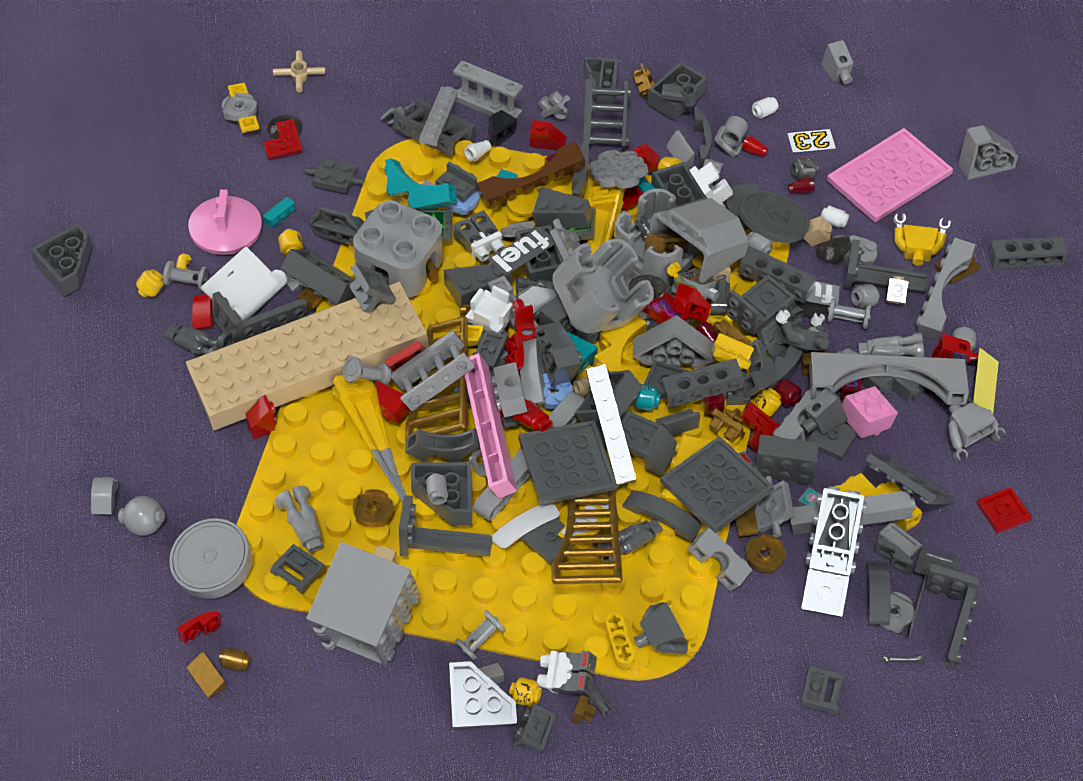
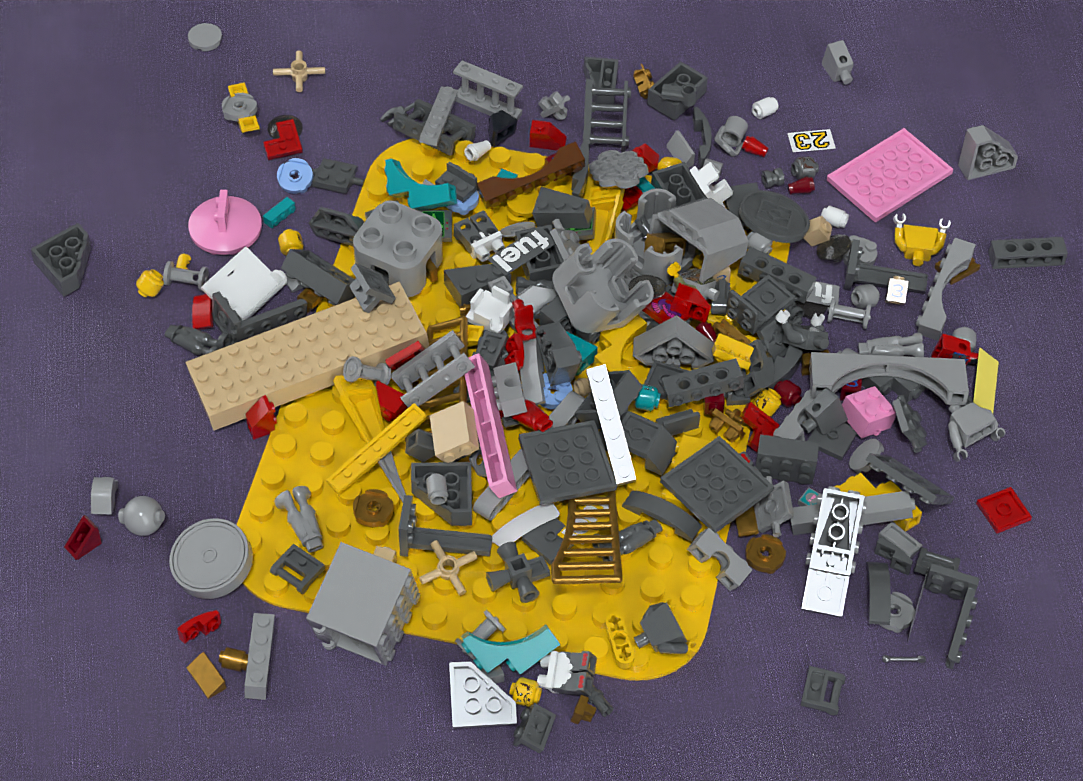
(83, 539): none -> dark red slope
(205, 37): none -> light grey tile
(259, 656): none -> light grey arch
(297, 185): none -> light blue plate
(376, 449): none -> yellow tile
(448, 574): none -> tan bar
(454, 432): none -> tan brick
(518, 572): none -> dark grey brick
(520, 652): none -> arch
(772, 178): none -> dark grey wheel
(858, 459): none -> light grey tile
(910, 423): none -> dark grey plate

